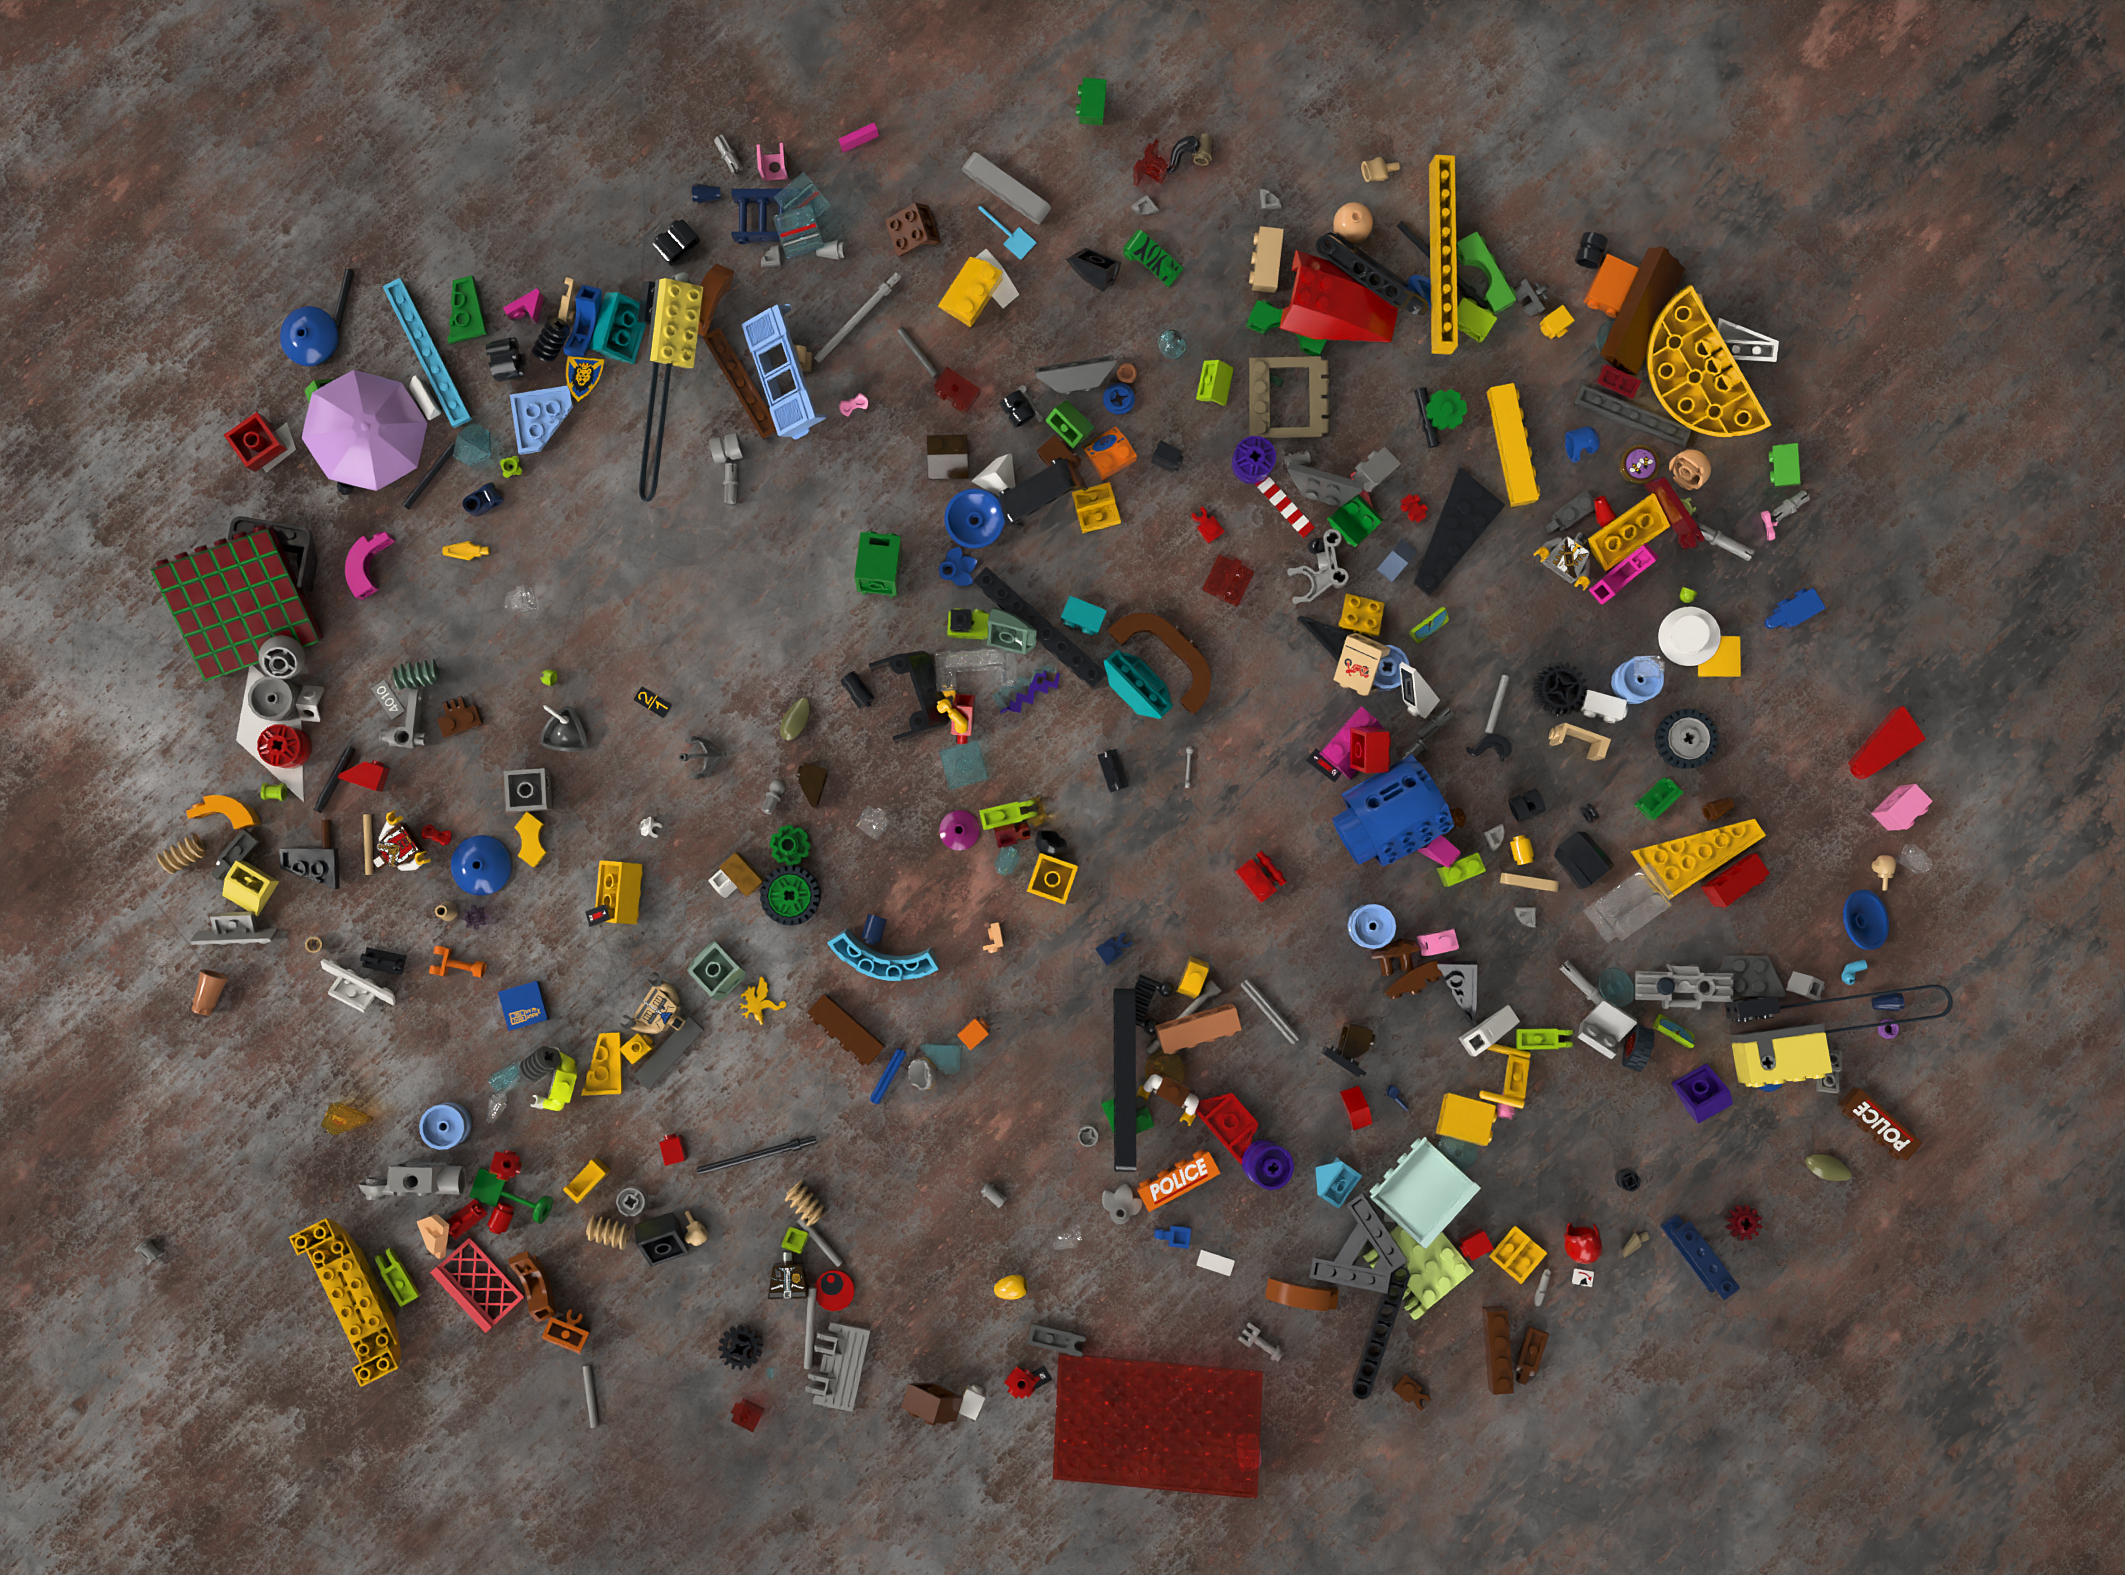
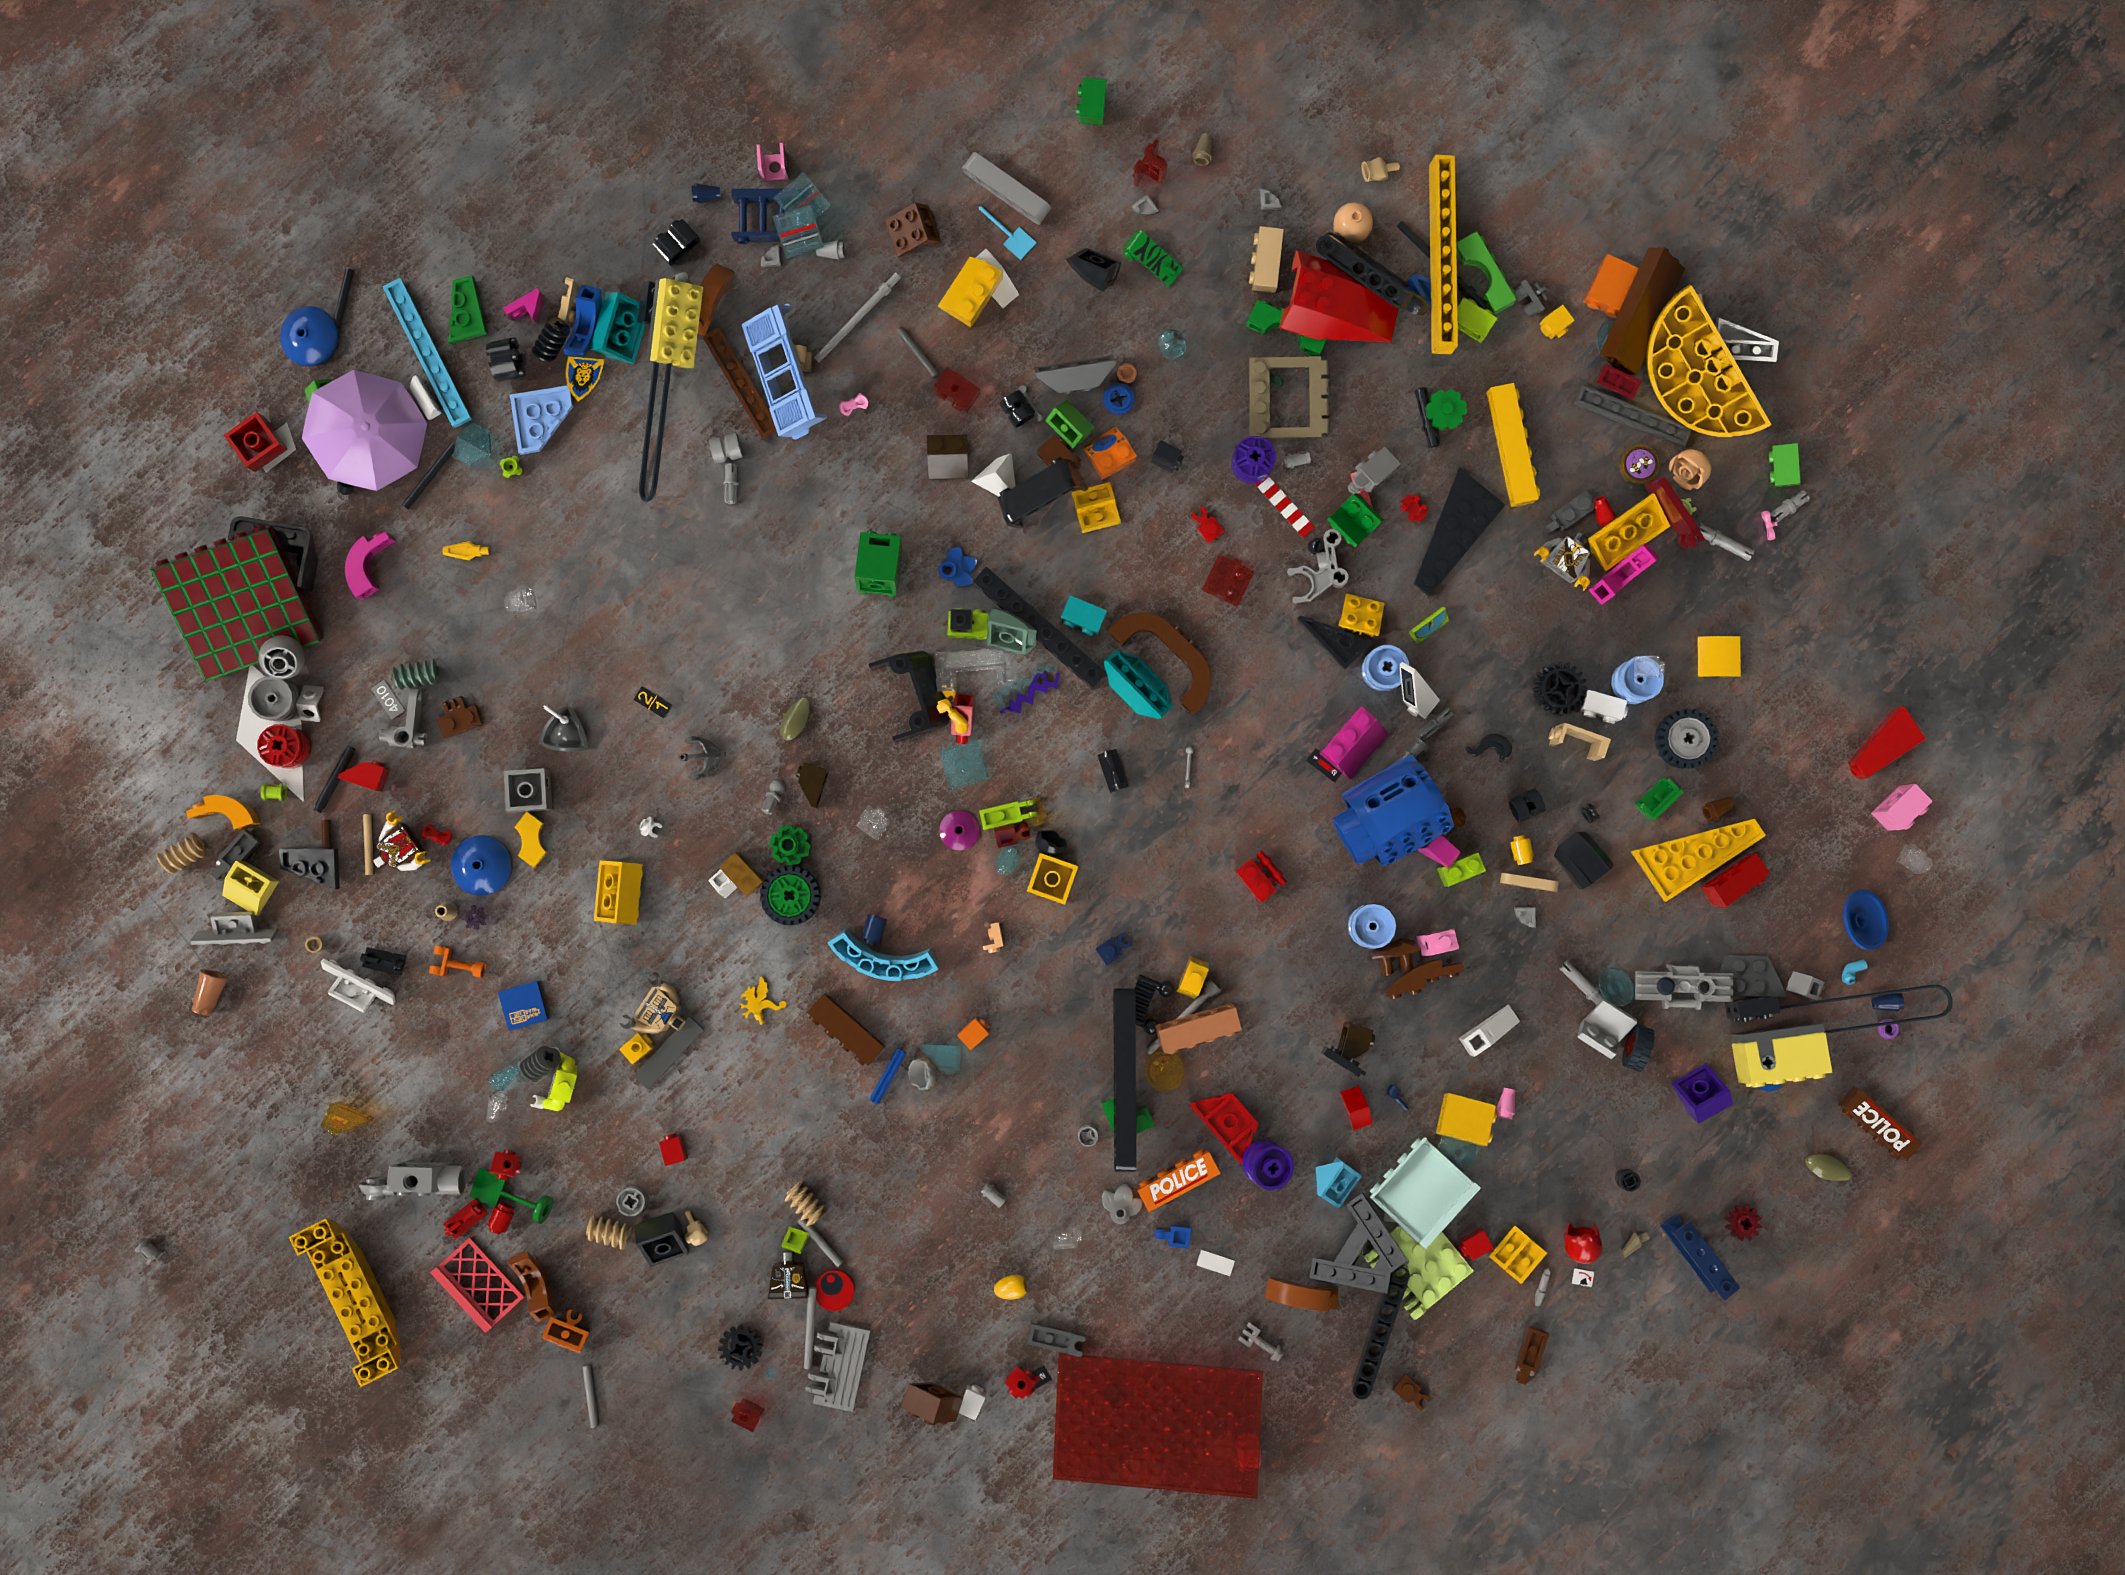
(397, 1278): lime hinge -> none
(433, 1125): light blue wheel -> none
(435, 1234): light nougat plate -> none
(484, 500): dark blue piece -> none
(549, 677): lime hinge -> none
(587, 1180): yellow panel -> none
(597, 915): black sticker -> none
(606, 1066): yellow wing -> none
(716, 971): sand green slope -> none
(728, 154): light grey axle -> none
(794, 1144): black bar -> none
(858, 137): dark pink tile -> none
(858, 691): black piece -> none
(970, 505): blue dish -> none
(1173, 1092): torso -> none
(1187, 144): black piece -> none
(1215, 382): lime panel -> none
(1270, 1011): light grey axle -> none
(1323, 485): dark grey wing -> none
(1360, 663): tan panel -> none
(1369, 749): red brick -> none
(1396, 560): sand blue slope -> none
(1462, 979): wing -> none
(1495, 836): light grey tile -> none
(1497, 704): light grey bar -> none
(1498, 1350): reddish brown brick -> none
(1515, 1077): yellow plate -> none
(1541, 1038): lime hinge -> none
(1581, 438): blue helmet -> none
(1591, 250): black wheel -> none
(1630, 904): clear windscreen -> none
(1674, 1031): lime slope -> none
(1687, 595): lime hinge -> none
(1689, 636): white hose -> none
(1794, 611): blue hinge -> none
(1831, 1081): light grey slope -> none
(1885, 867): tan piece -> none

